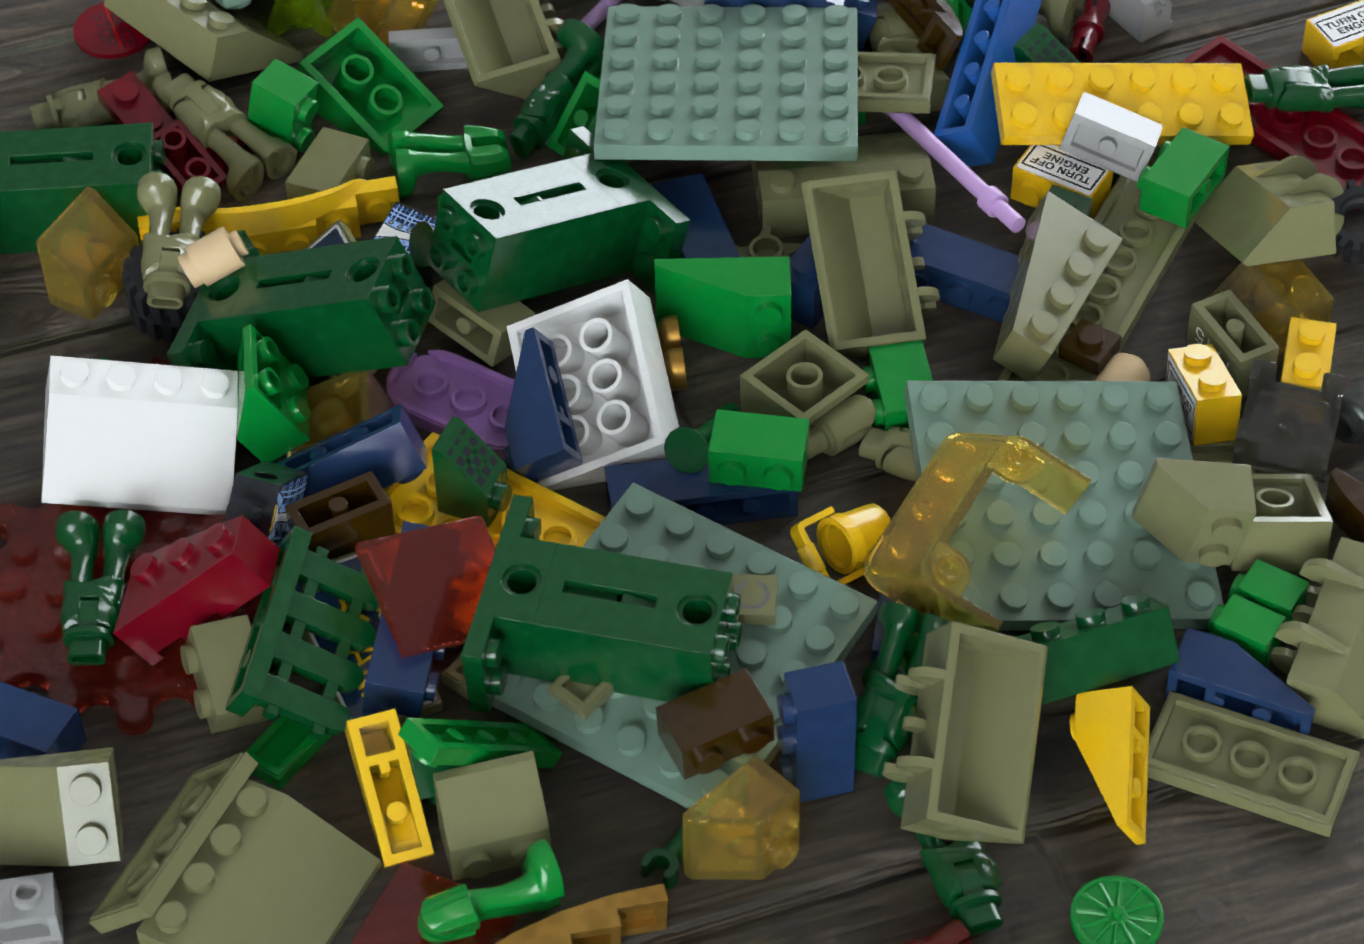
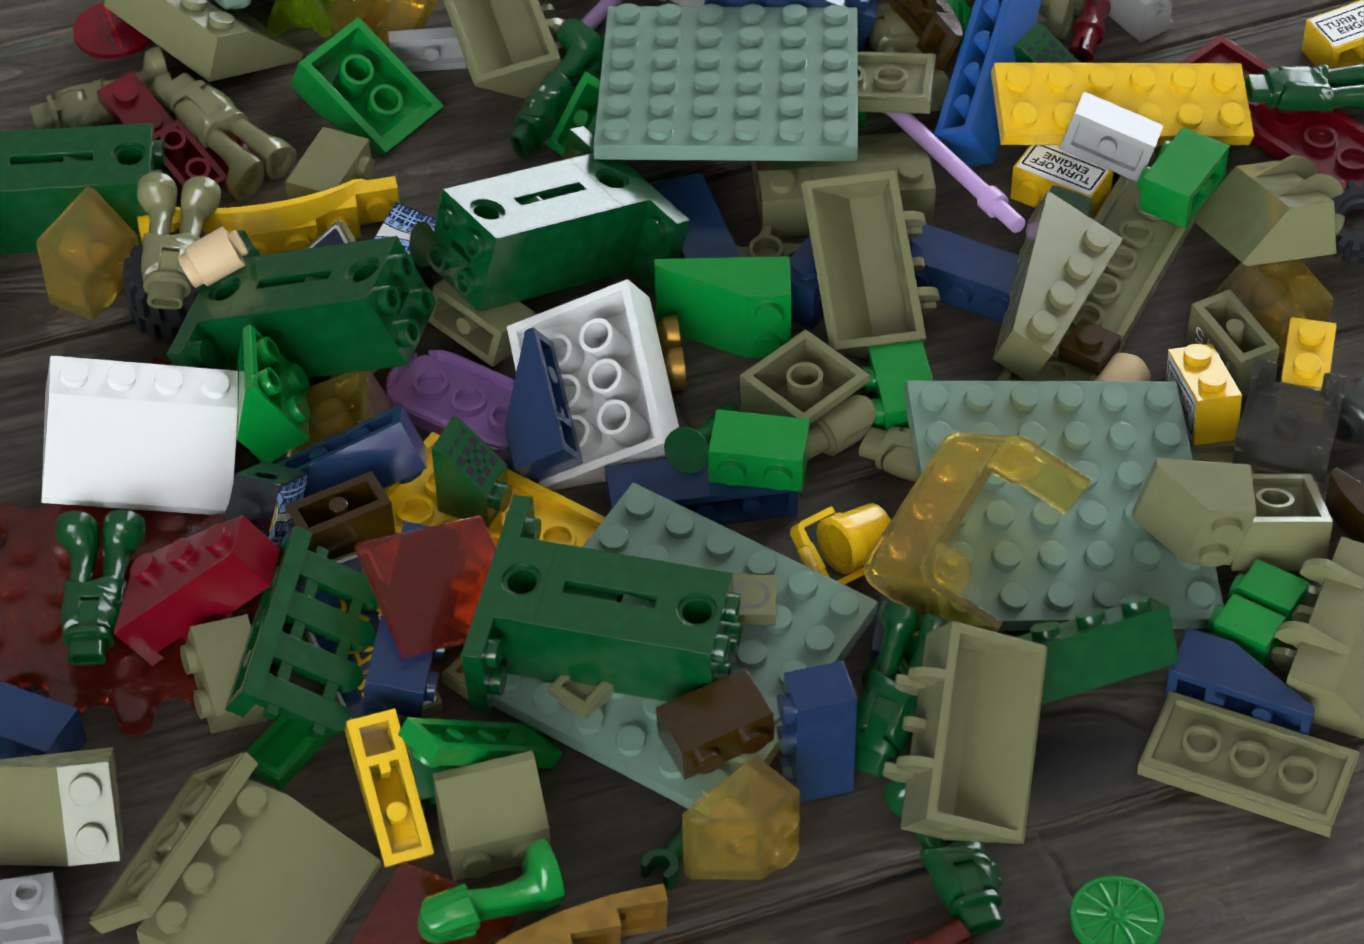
(284, 104): green brick -> none
(477, 153): green piece -> none
(1114, 741): yellow slope -> none

